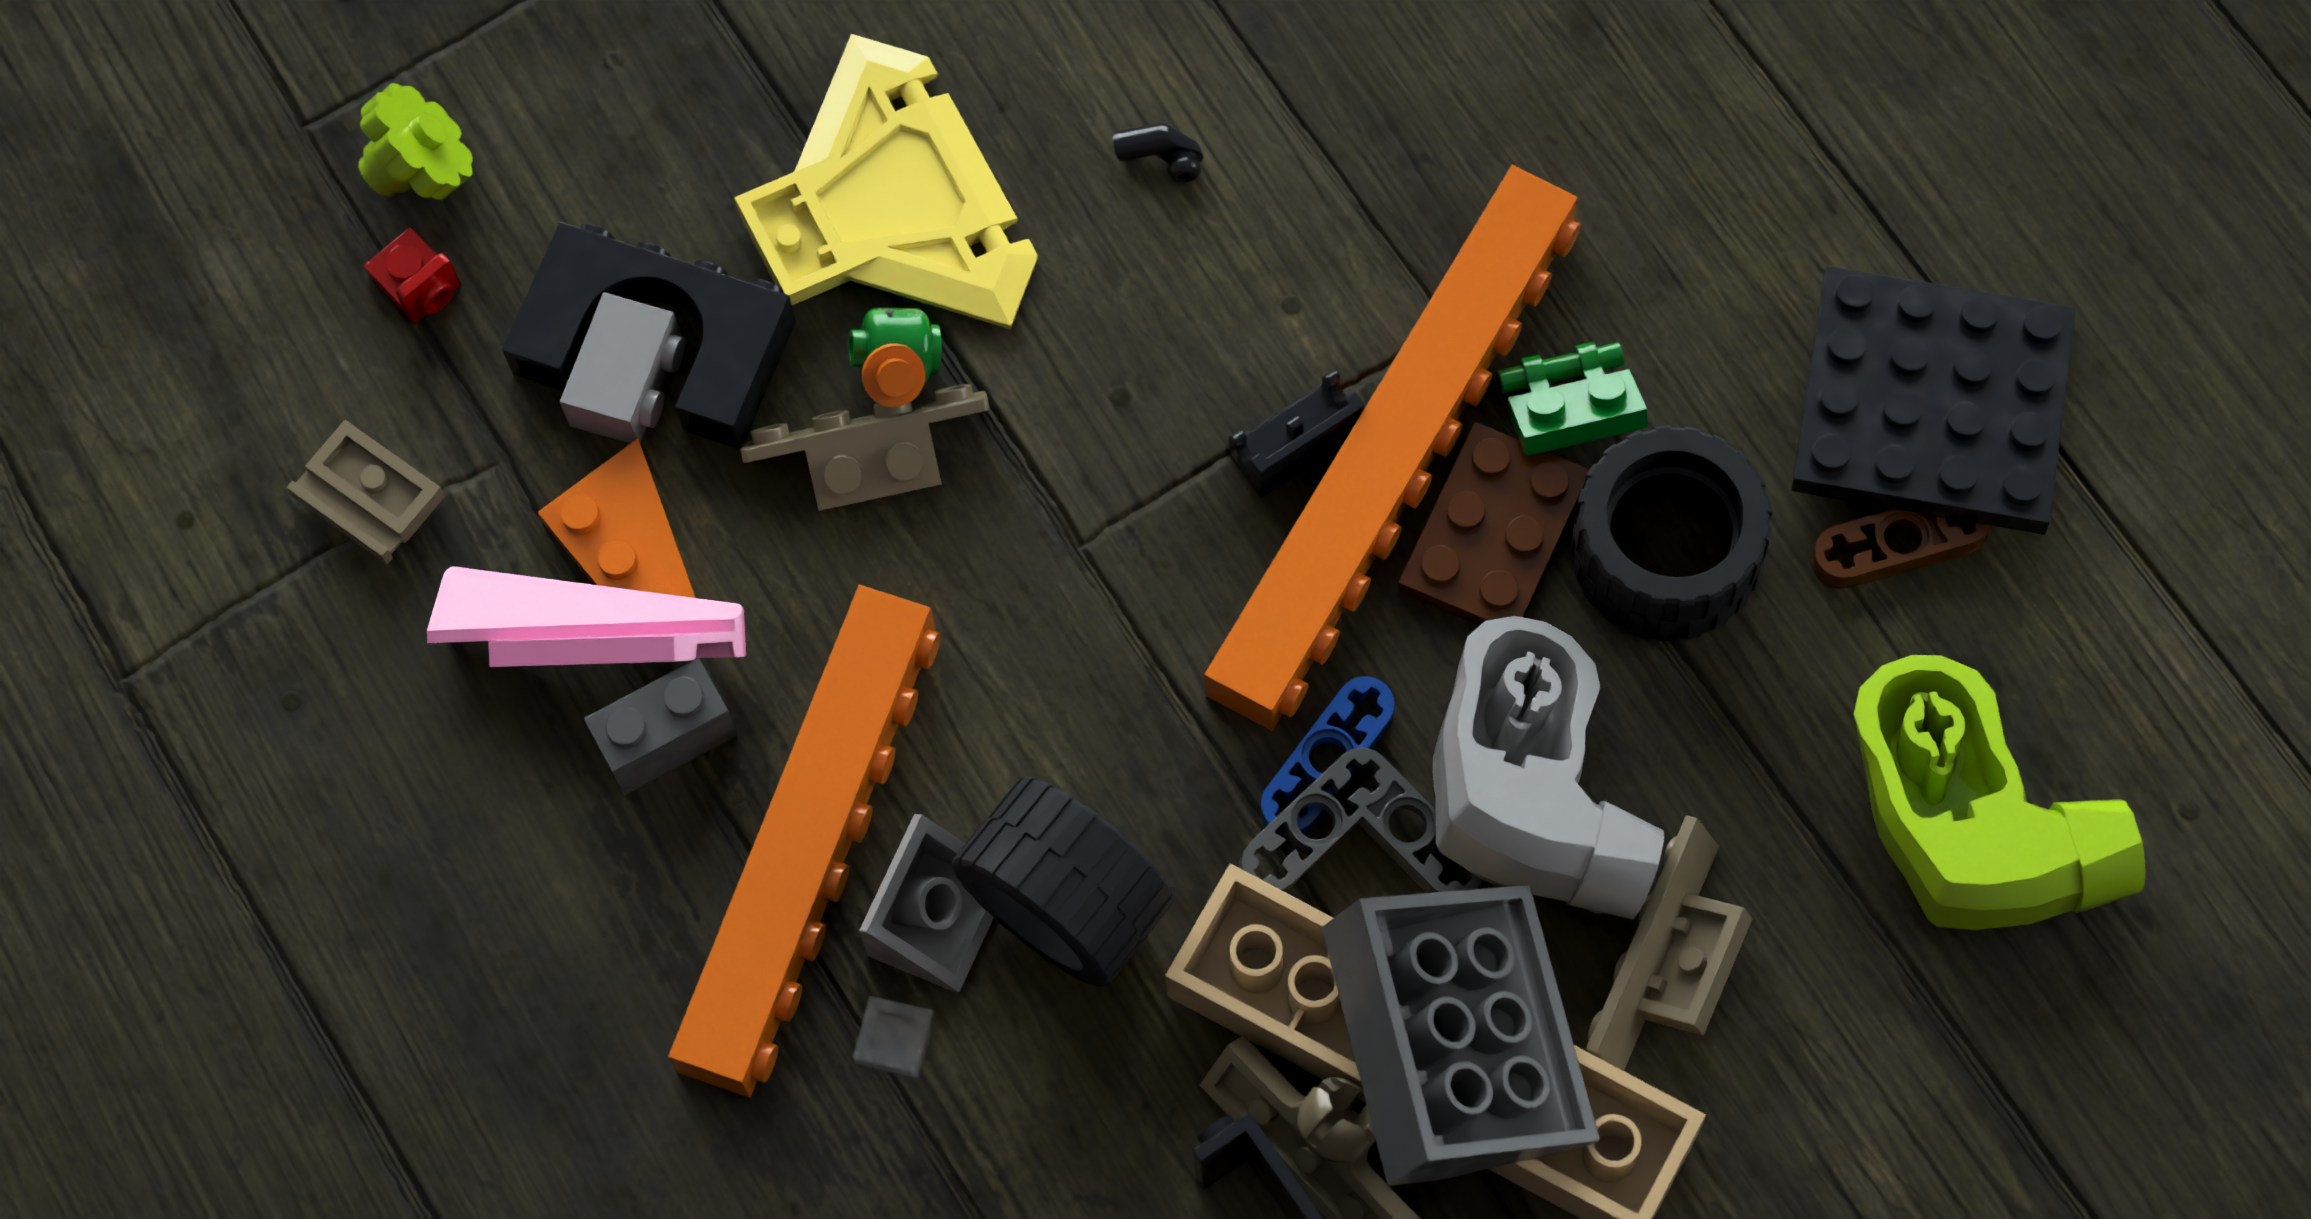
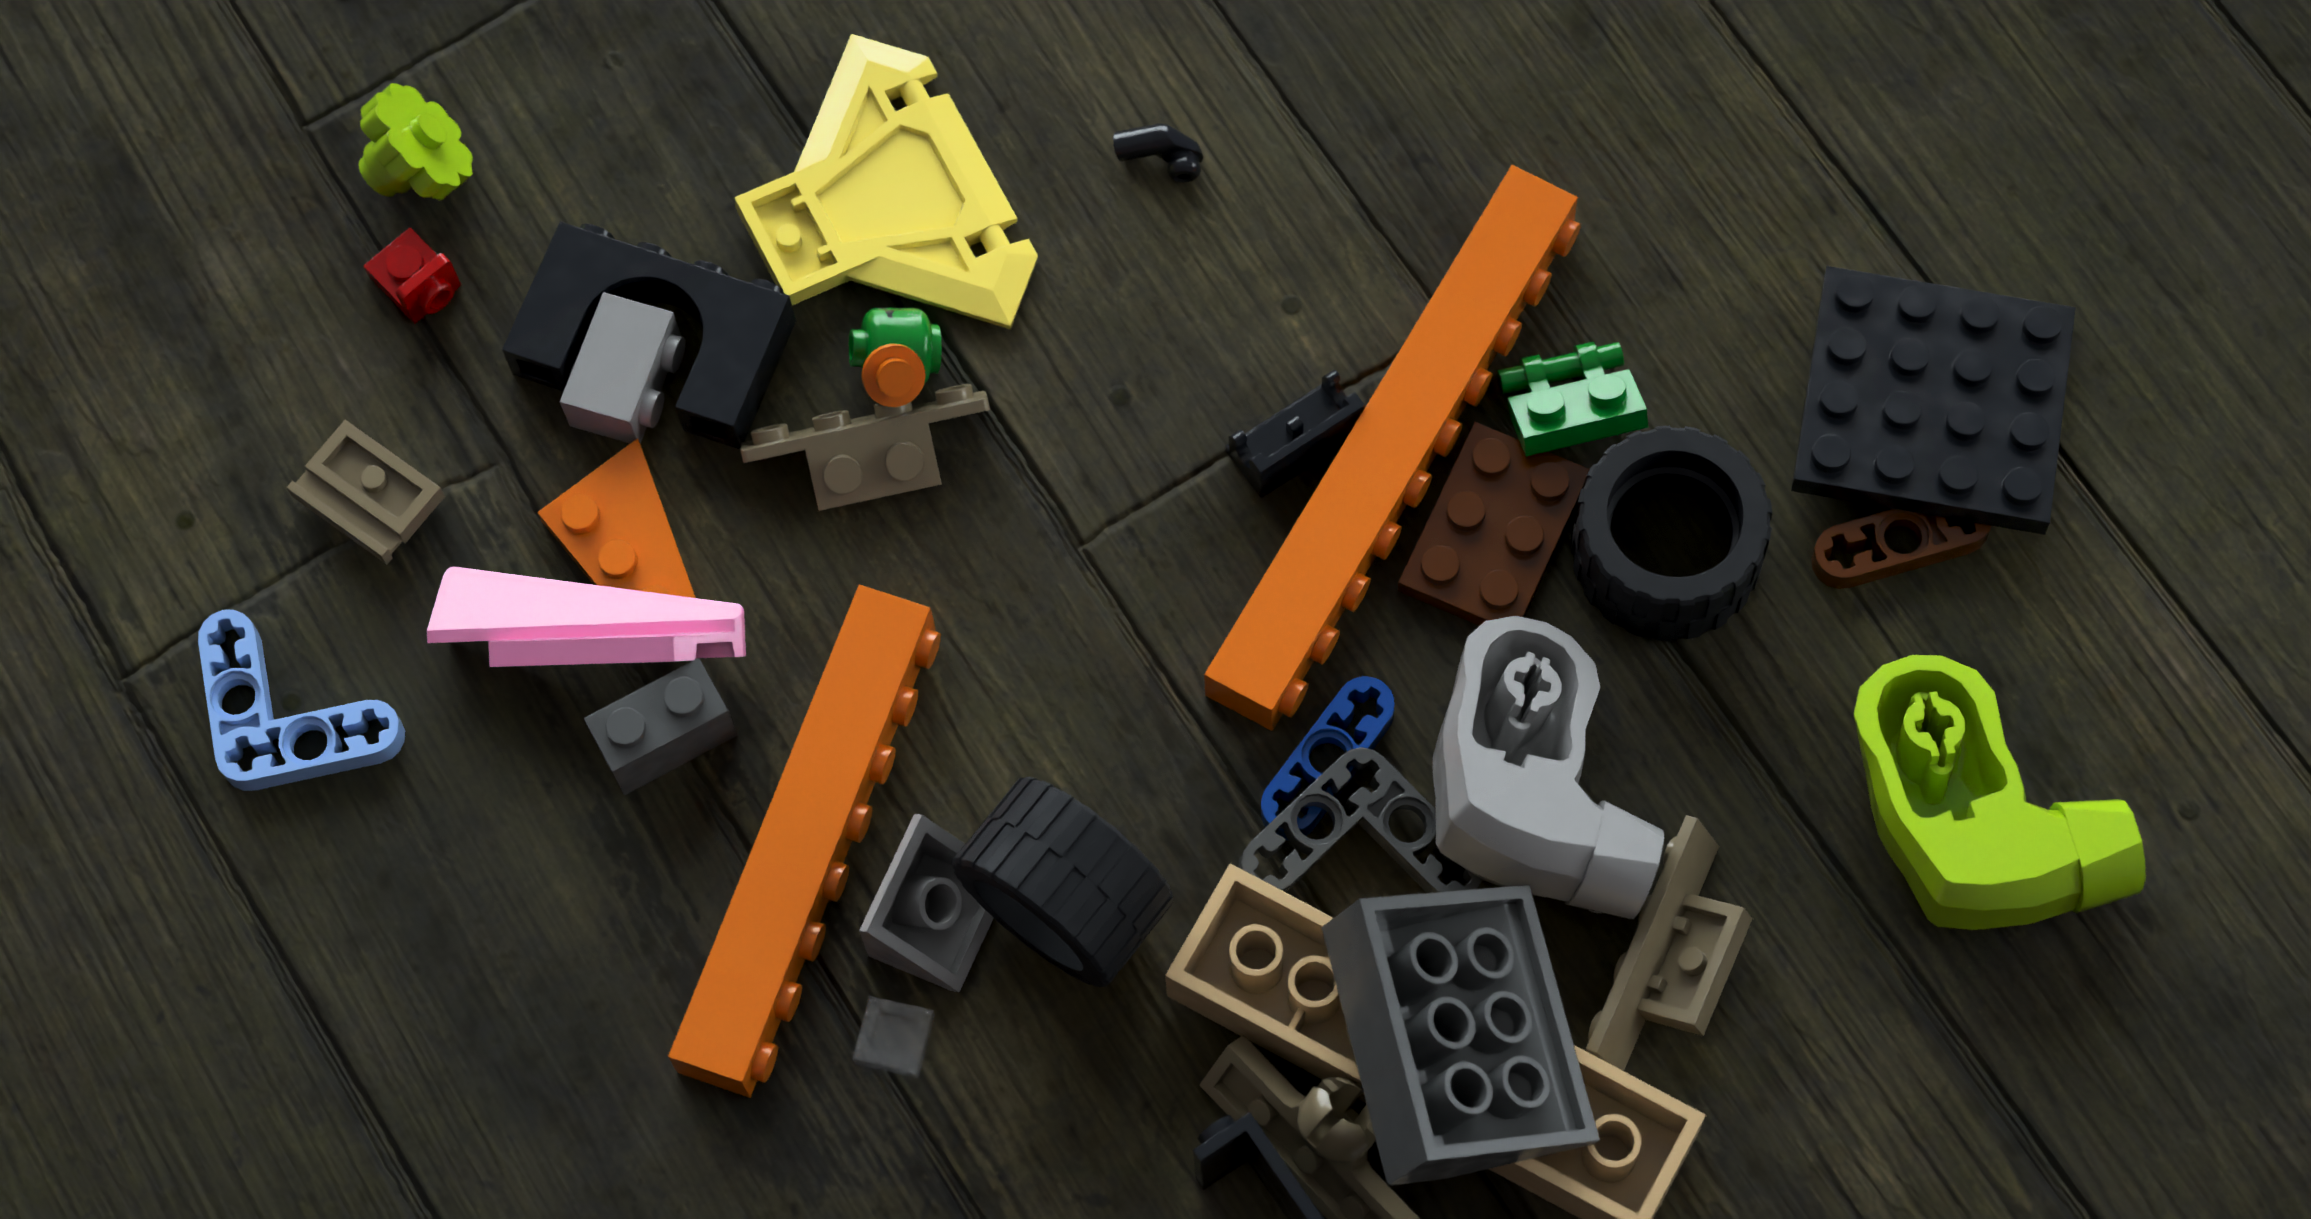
(258, 727): none -> light blue beam

